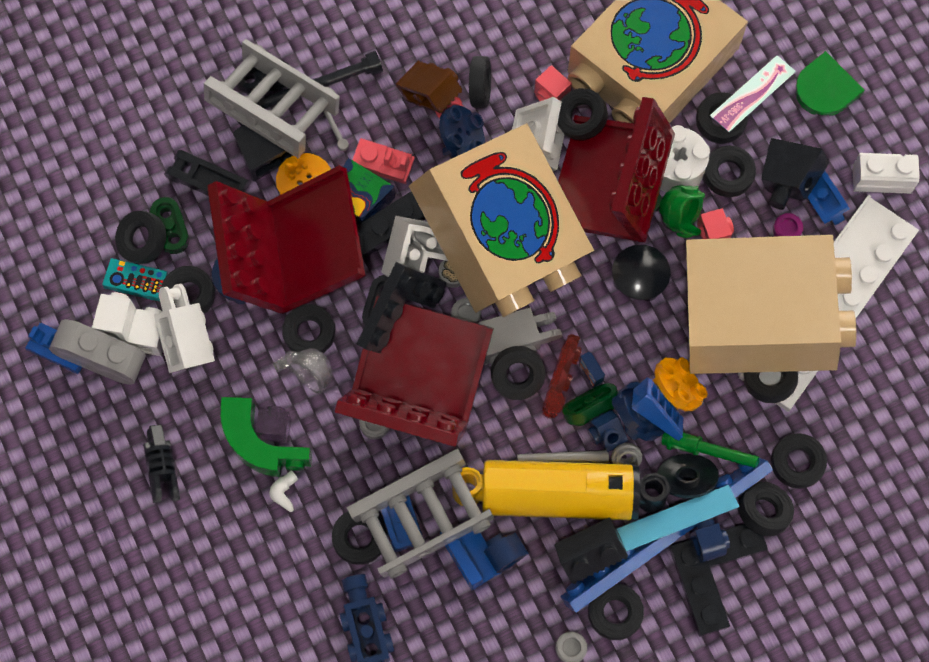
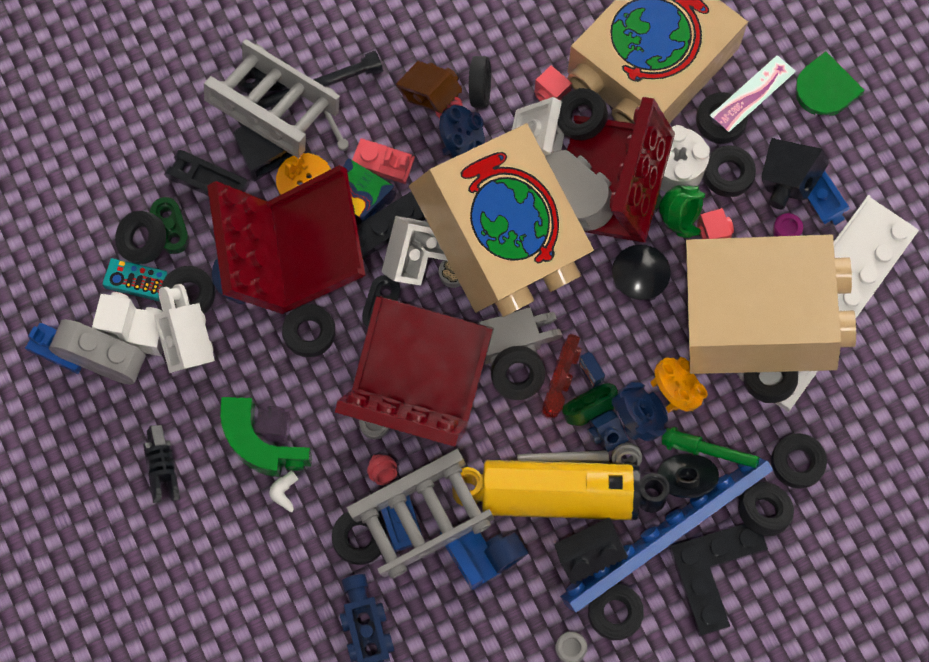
(309, 367): clear piece -> none
(382, 469): none -> coral plate
(401, 284): black plate -> none
(463, 310): light grey tile -> none
(584, 189): none -> light grey brick
(655, 407): blue slope -> none
(677, 518): medium azure sticker -> none
(709, 541): dark blue plate -> none
(885, 173): white brick -> none

